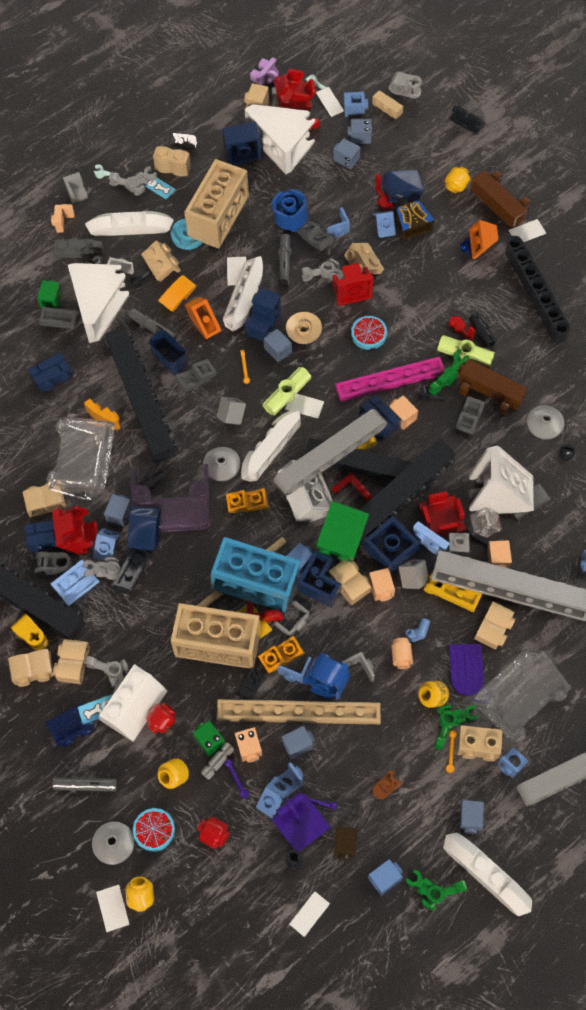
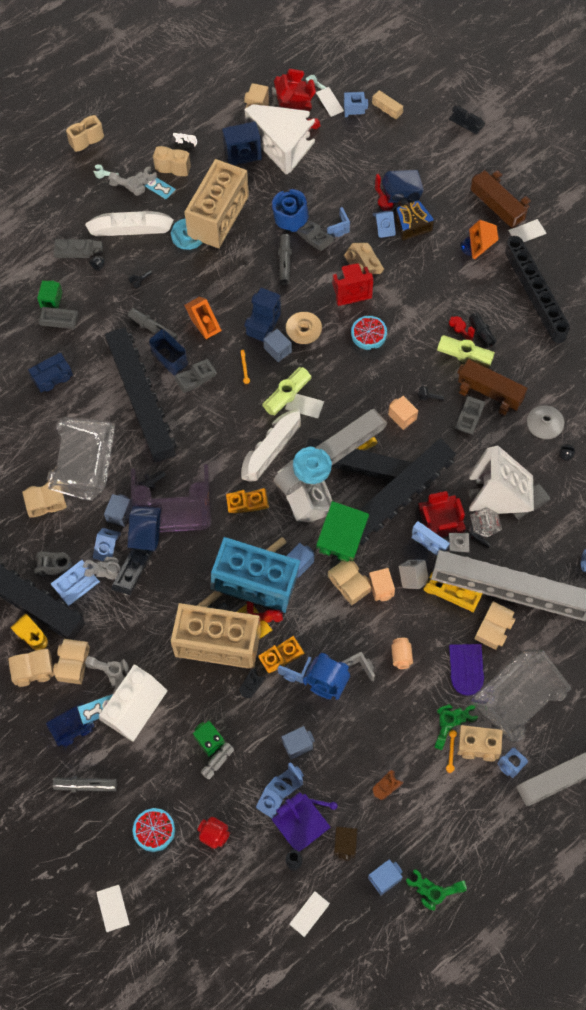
(40, 536): dark blue brick -> none
(61, 212): light nougat bracket -> none
(71, 532): red panel -> none
(75, 187): light grey panel -> none
(85, 133): none -> tan brick
(98, 295): white ladder -> none
(98, 414): light orange slope -> none
(120, 850): light grey dish -> none
(126, 266): white bracket -> none
(139, 894): yellow head -> none
(160, 260): tan bracket -> none
(160, 718): red head -> none
(173, 773): yellow head -> none
(177, 293): light orange slope -> none
(225, 470): light grey dish -> none
(231, 410): light grey panel -> none
(234, 268): white sticker -> none
(244, 793): dark purple hinge -> none
(245, 288): white brick -> none
(248, 745): light nougat brick -> none
(267, 74): lavender hips -> none
(298, 625): light grey piece -> none
(298, 711): tan tile -> none
(312, 465): none -> medium azure tile
(315, 582): dark blue brick -> none
(326, 270): light grey piece -> none
(346, 153): sand blue brick -> none
(356, 483): red piece -> none
(360, 131): sand blue brick -> none
(388, 415): dark blue brick -> none
(389, 379): dark pink tile -> none
(391, 545): dark blue brick -> none
(404, 84): light grey piece -> none
(419, 633): medium blue arm -> none
(433, 694): yellow head -> none
(449, 374): green piece -> none
(457, 179): yellow head -> none
(471, 816): sand blue brick -> none
(488, 874): white brick -> none
(499, 553): light nougat brick -> none

